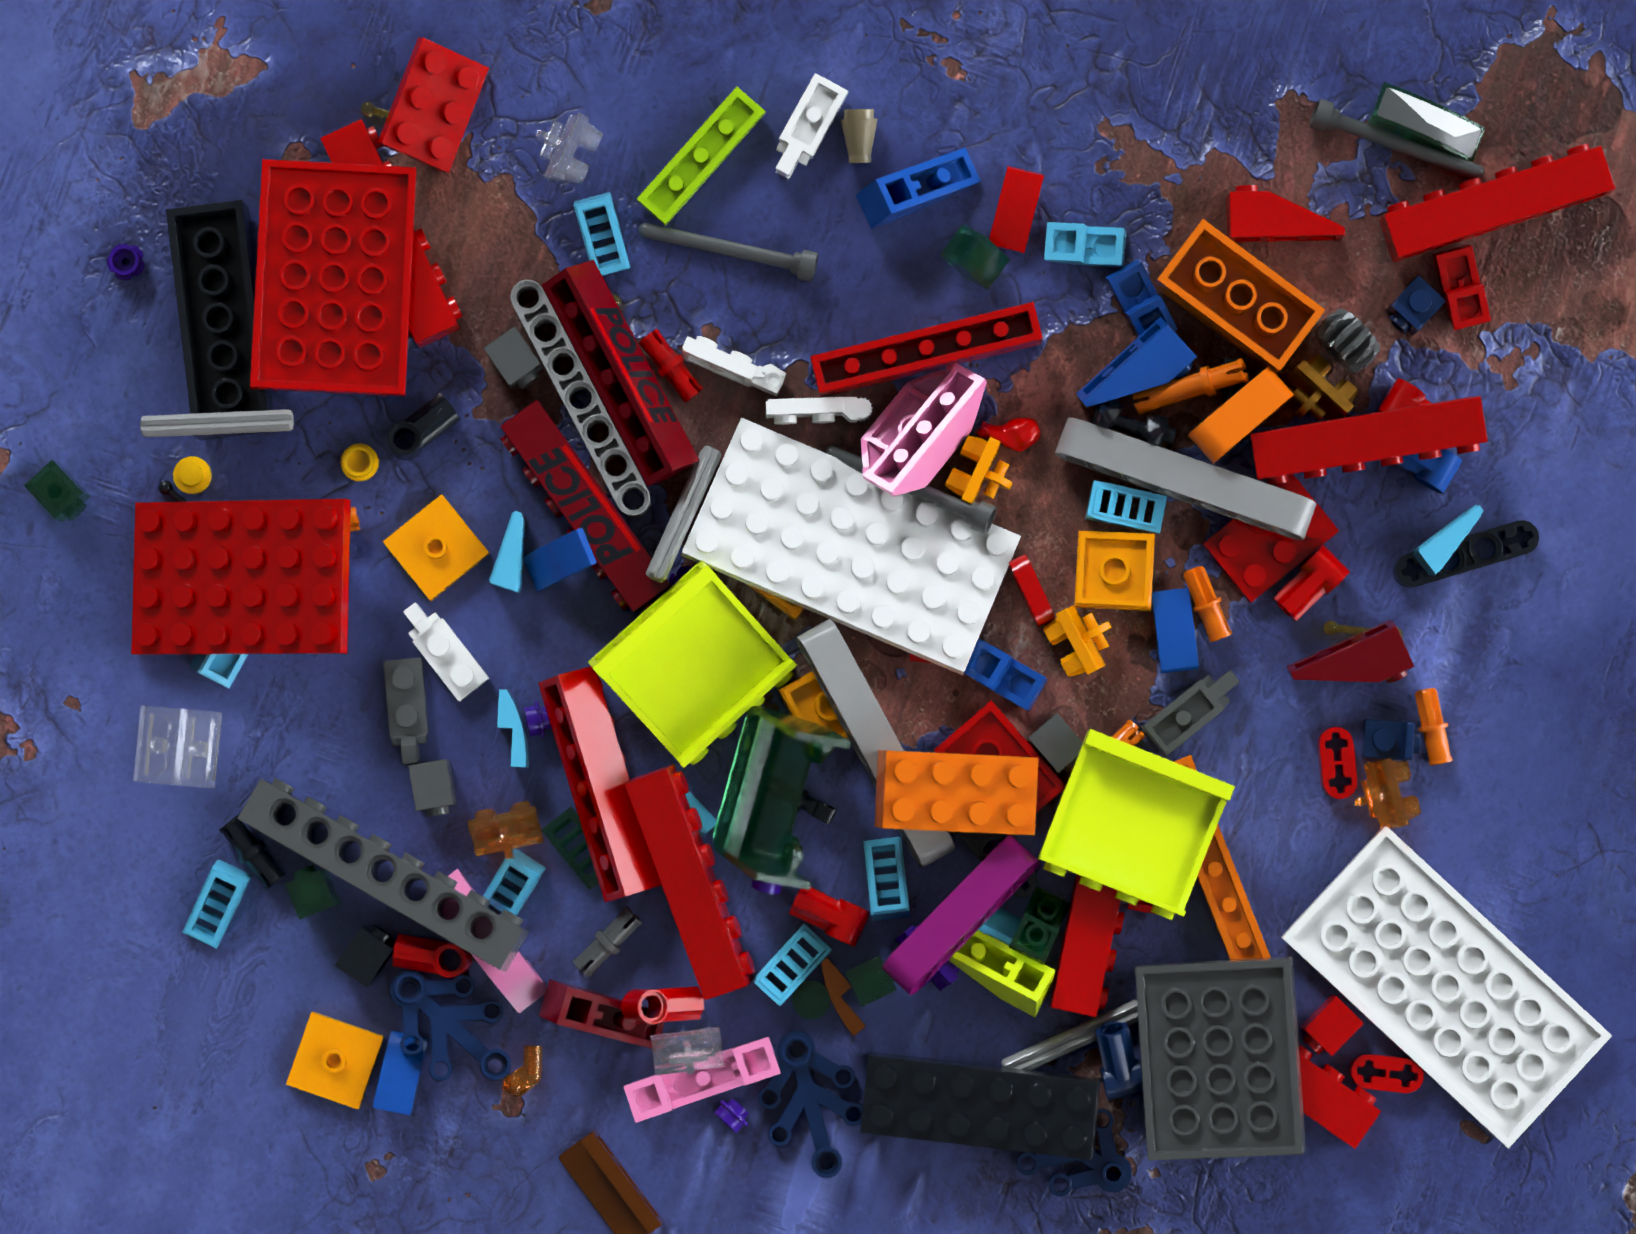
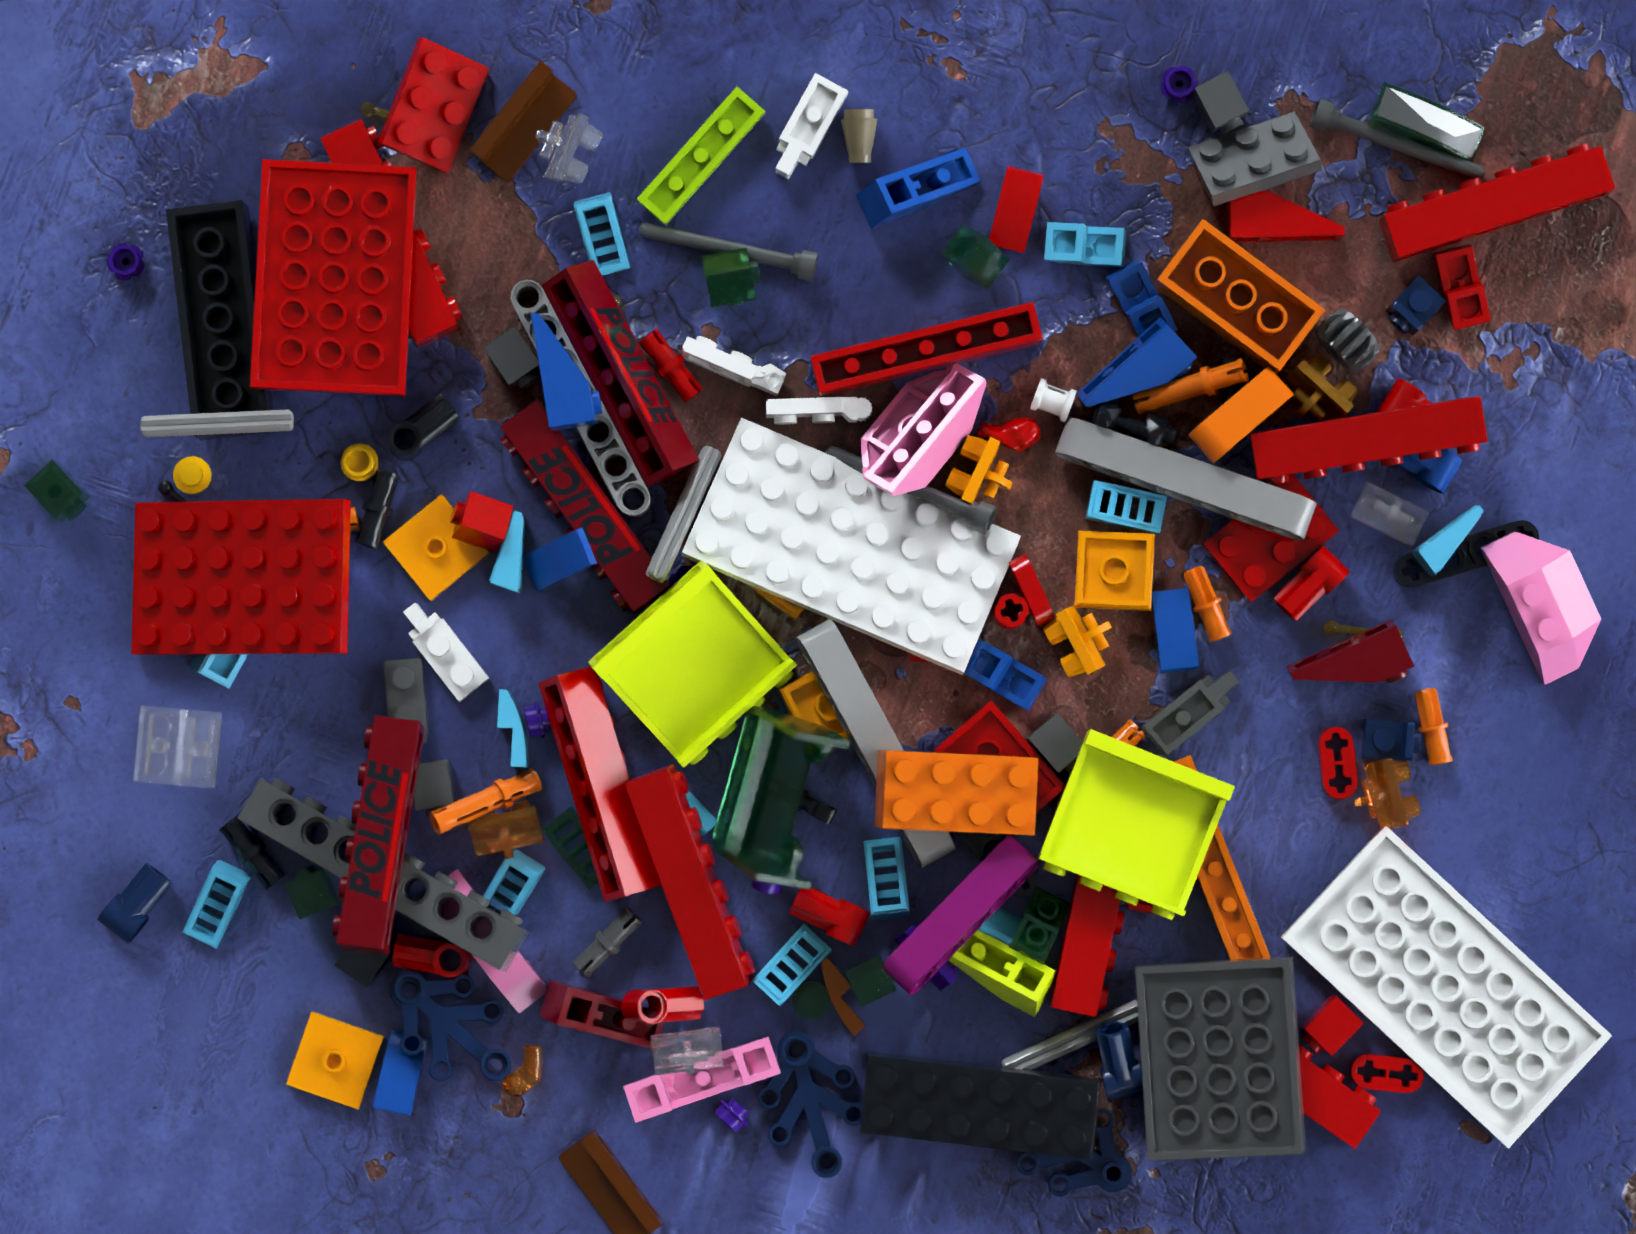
(129, 911): none -> dark blue piece
(377, 509): none -> black pin
(379, 836): none -> dark red brick
(481, 521): none -> red brick
(499, 795): none -> orange pin
(512, 133): none -> reddish brown panel
(565, 388): none -> blue slope
(730, 277): none -> clear green brick
(1005, 622): none -> red bush
(1053, 400): none -> white bush
(1169, 86): none -> dark purple plate
(1220, 104): none -> dark grey brick
(1254, 158): none -> dark grey plate
(1389, 514): none -> clear hips
(1545, 601): none -> bright pink wedge

